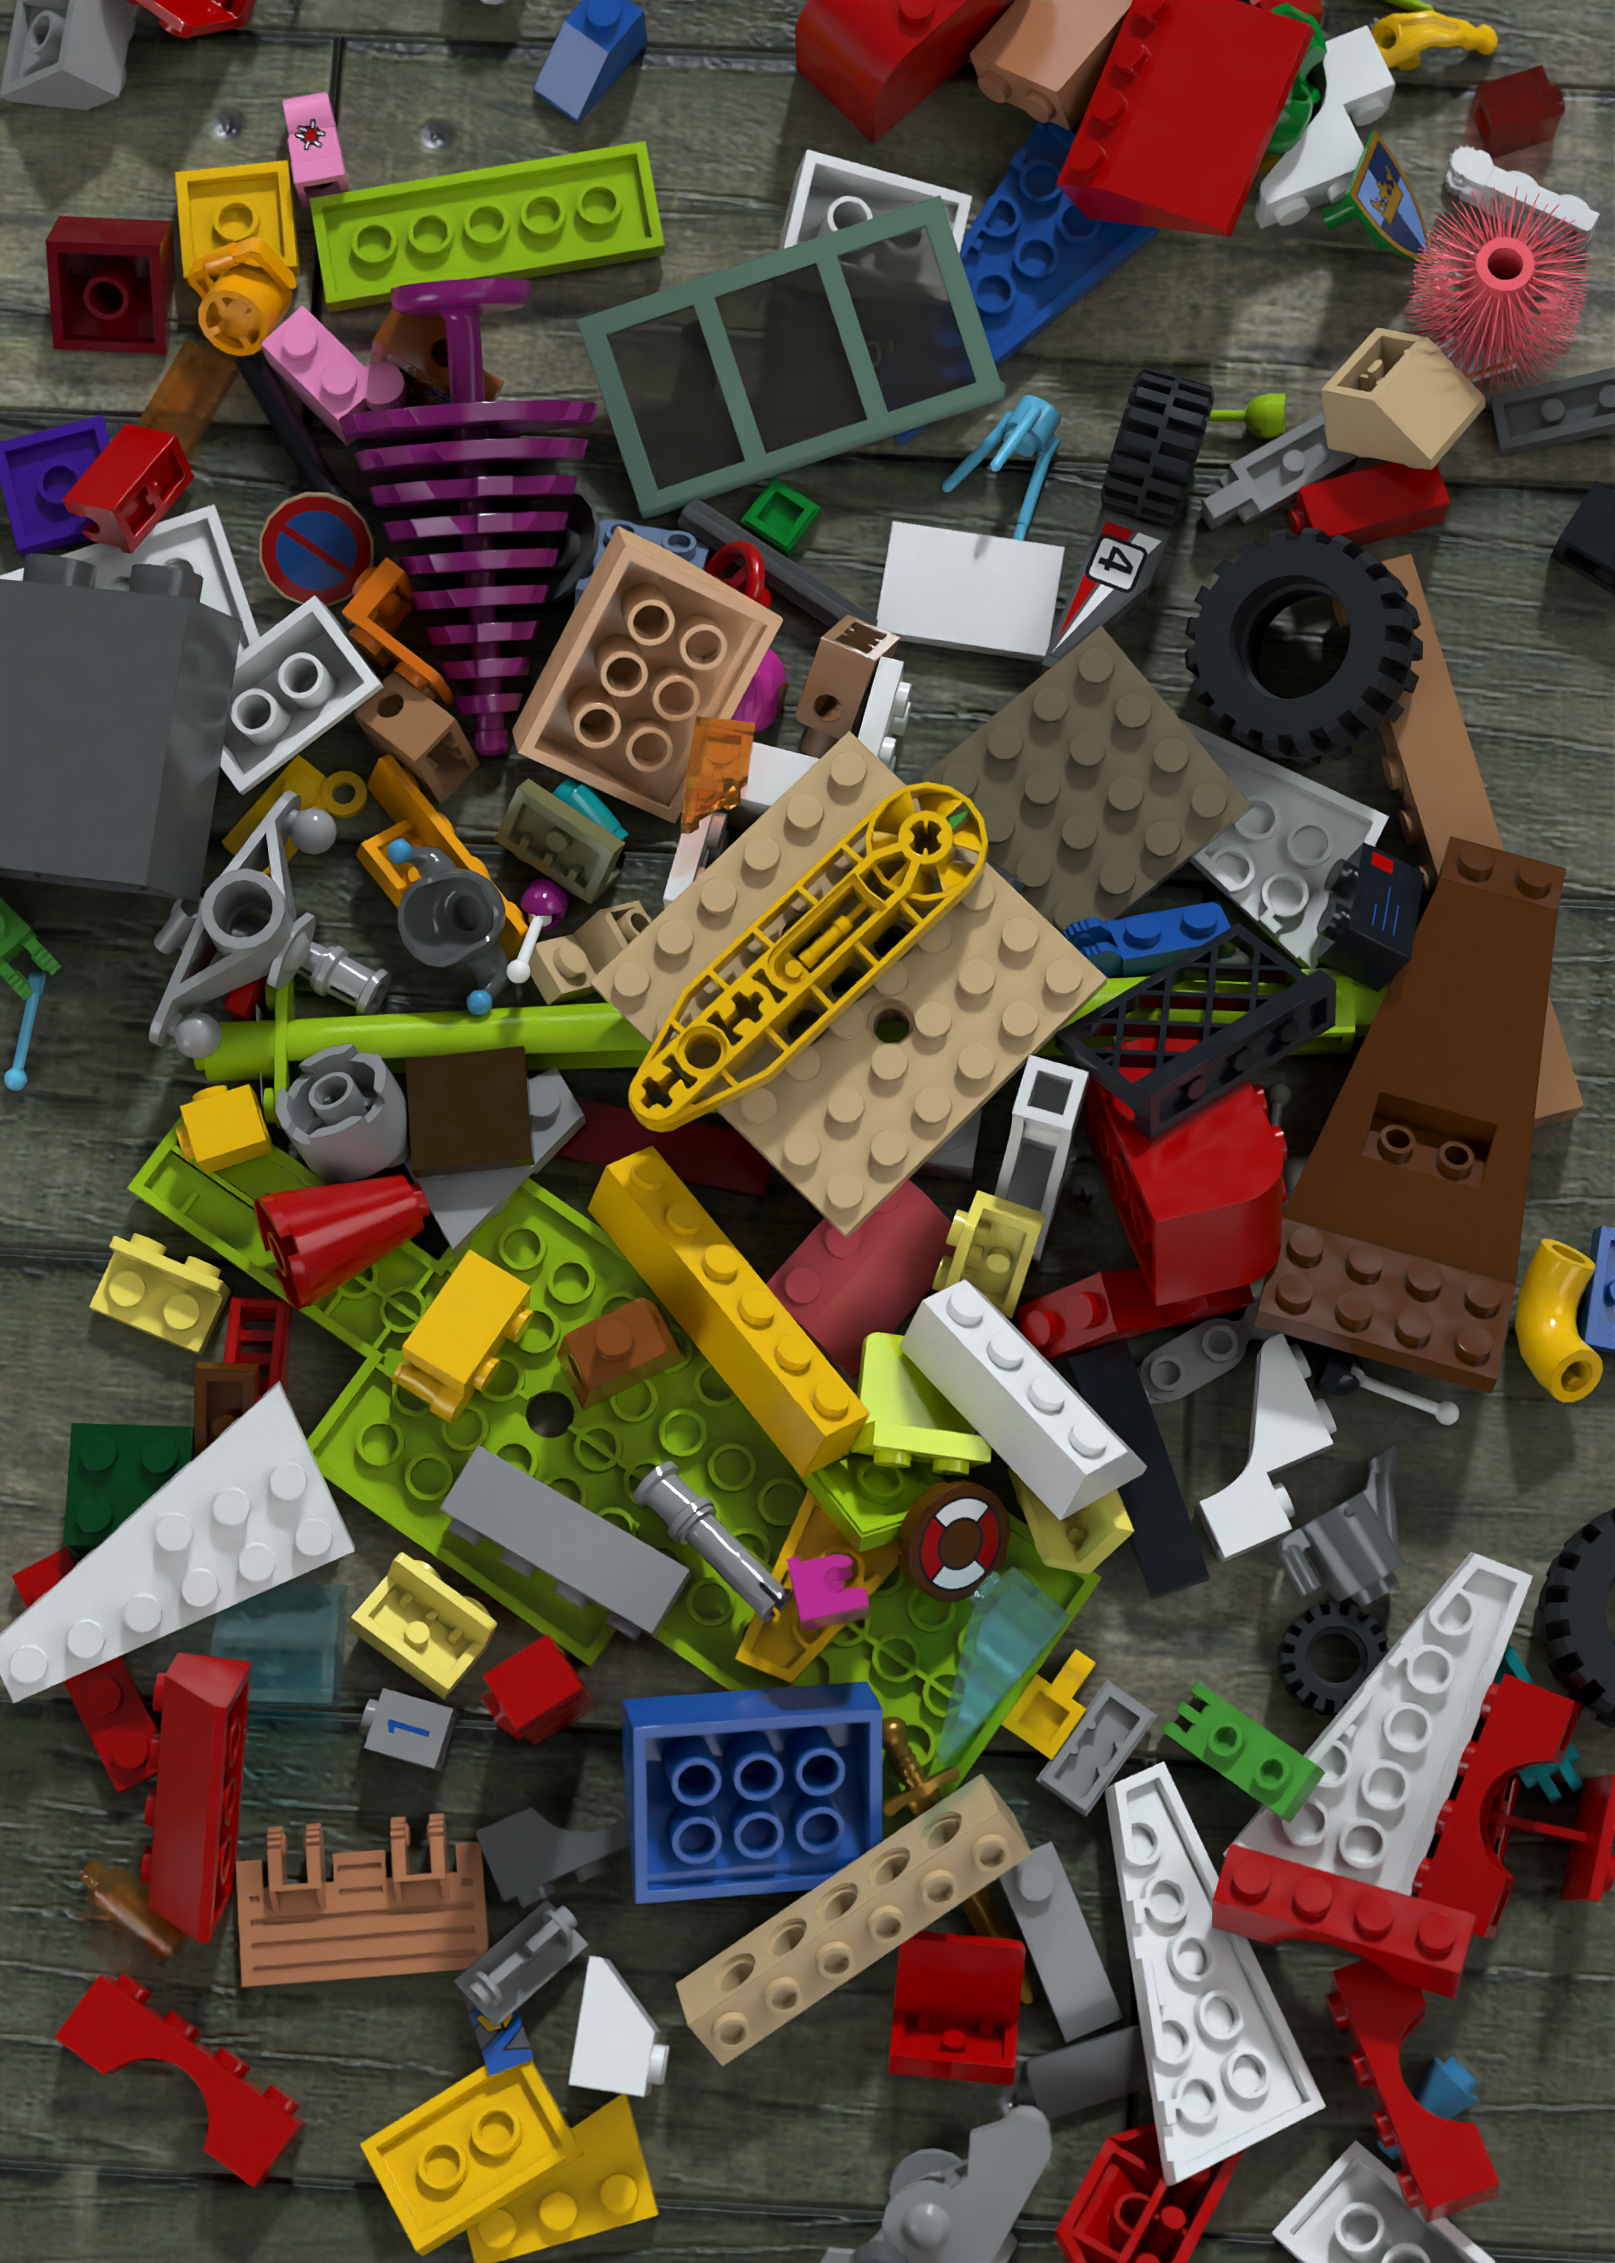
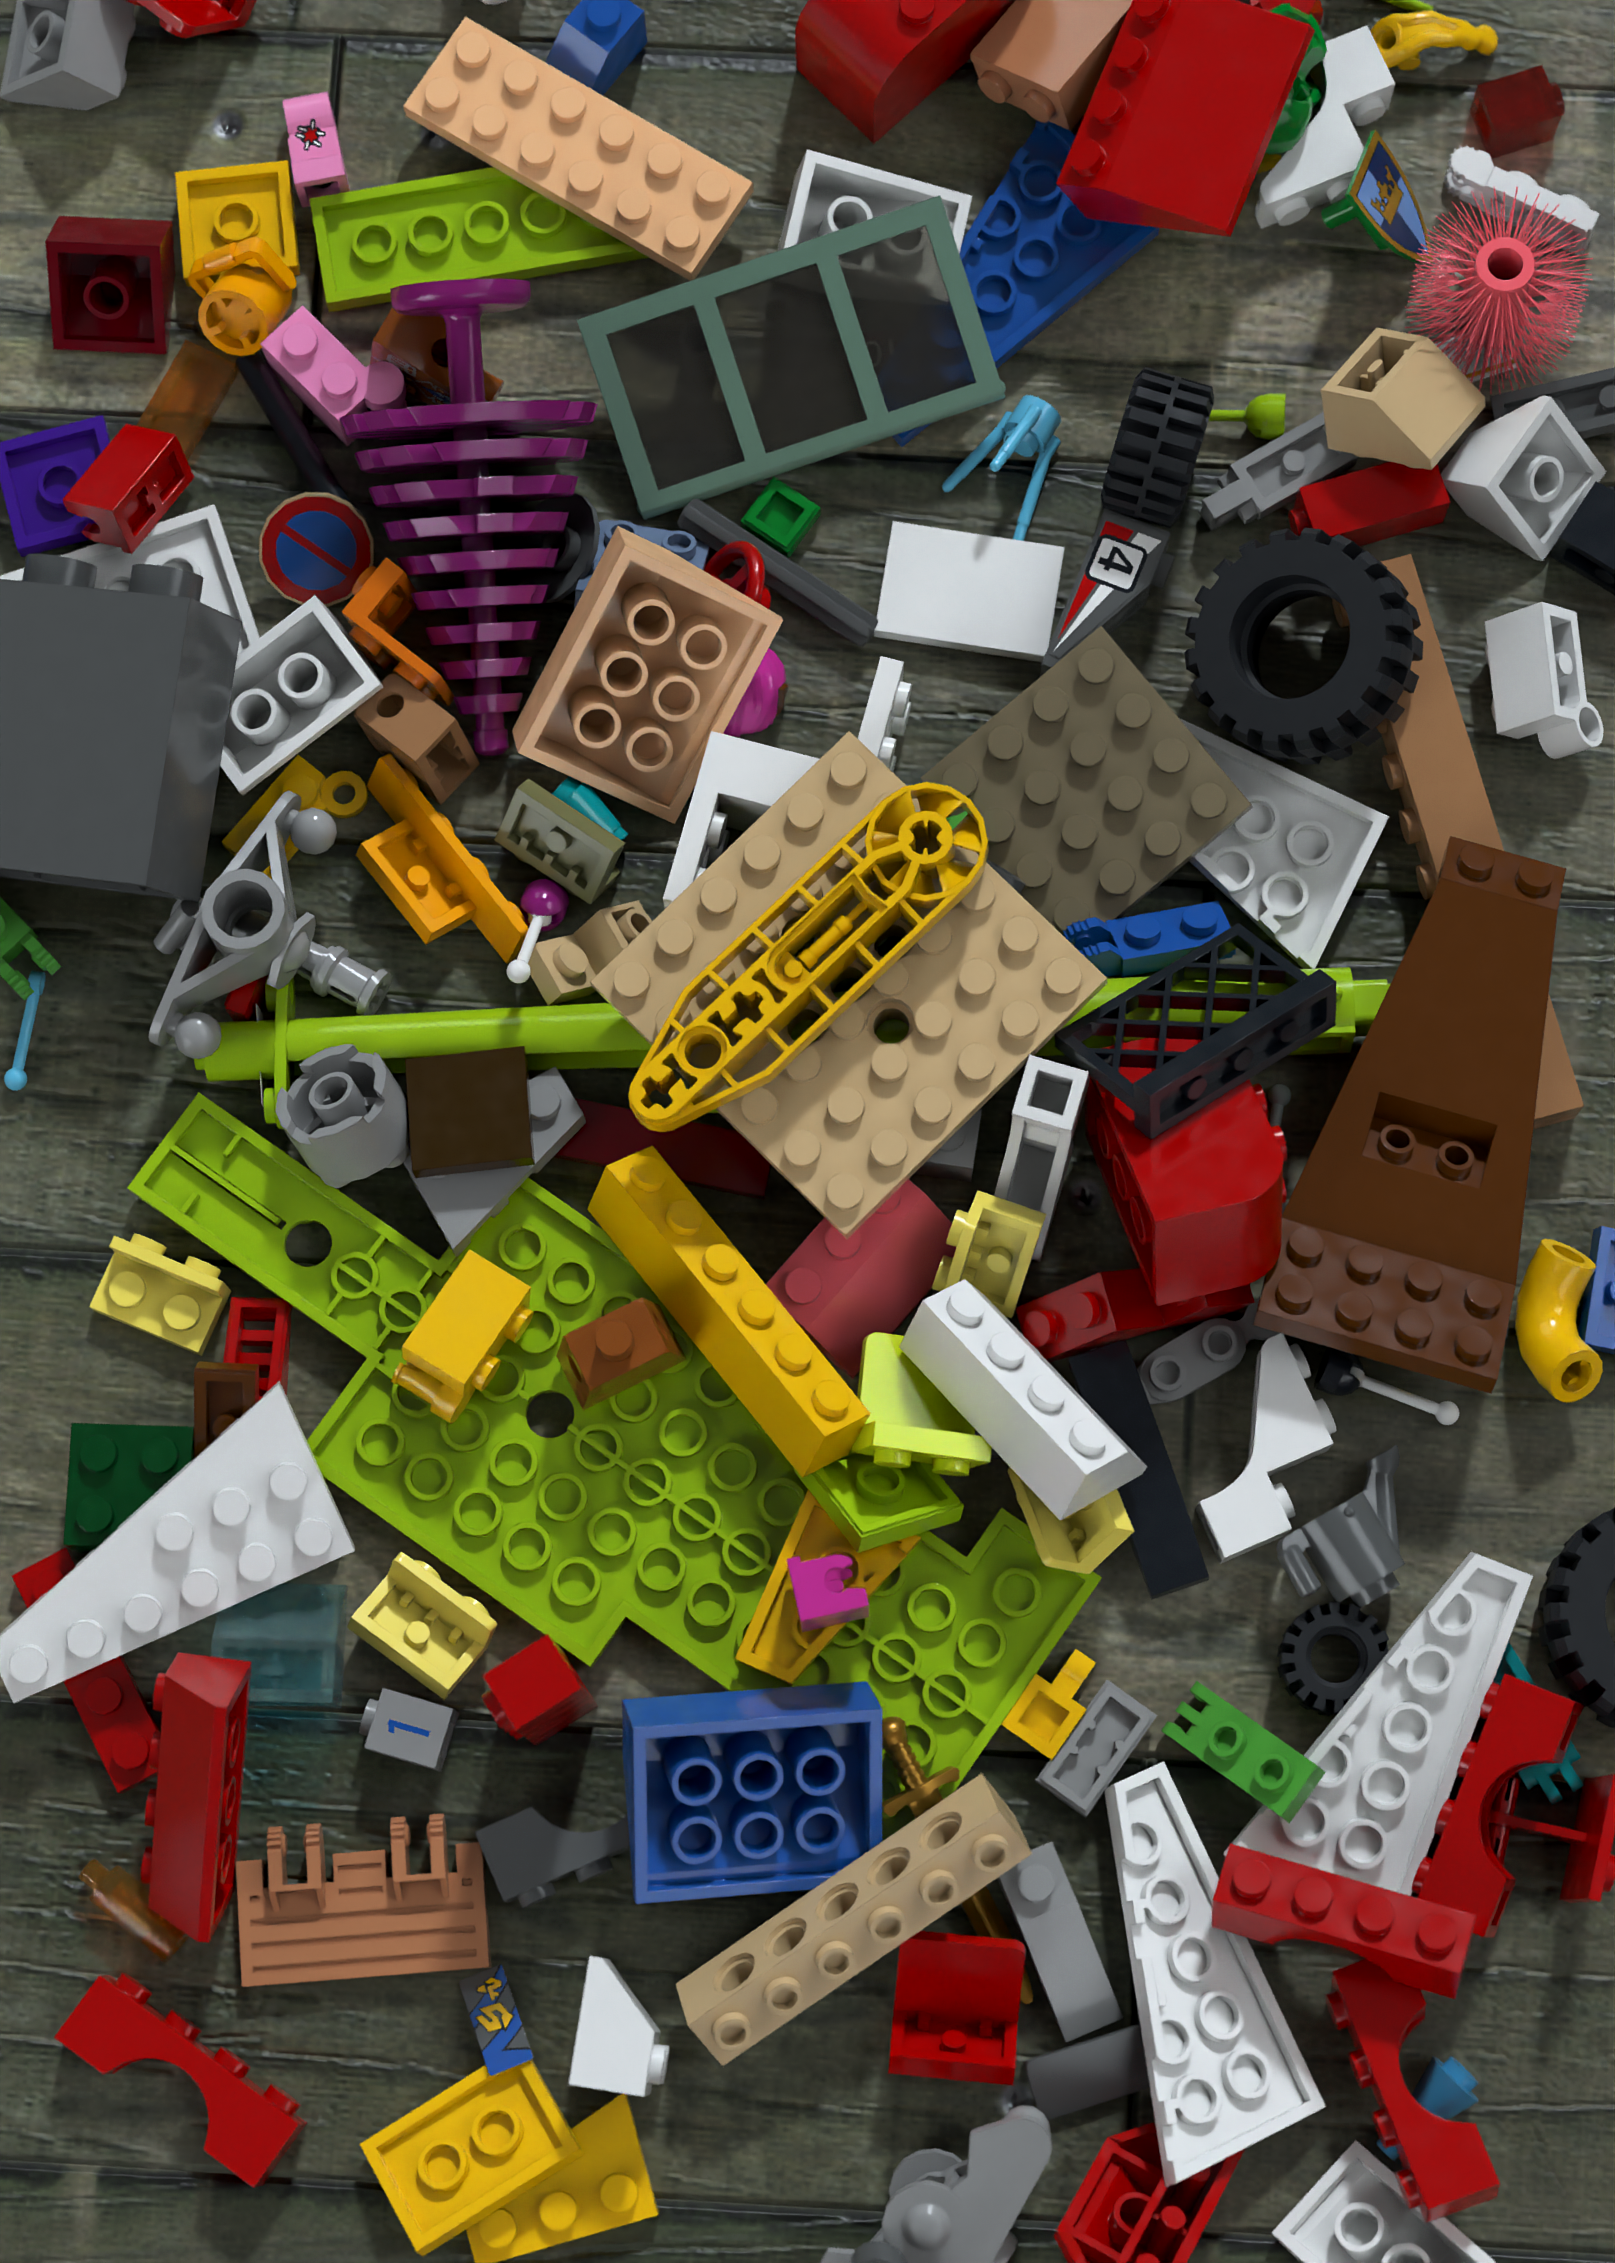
(223, 1128): yellow brick -> none
(336, 1231): red cone -> none
(453, 920): dark grey piece -> none
(522, 1962): light grey hinge -> none
(565, 1543): light grey brick -> none
(578, 149): none -> light nougat plate
(694, 1522): light grey pin -> none
(716, 768): clear orange slope -> none
(841, 682): medium nougat torso -> none
(953, 1539): tile -> none
(1003, 1640): clear light blue slope -> none
(1370, 916): black brick -> none
(1524, 476): none -> white slope
(1541, 679): none -> white hinge

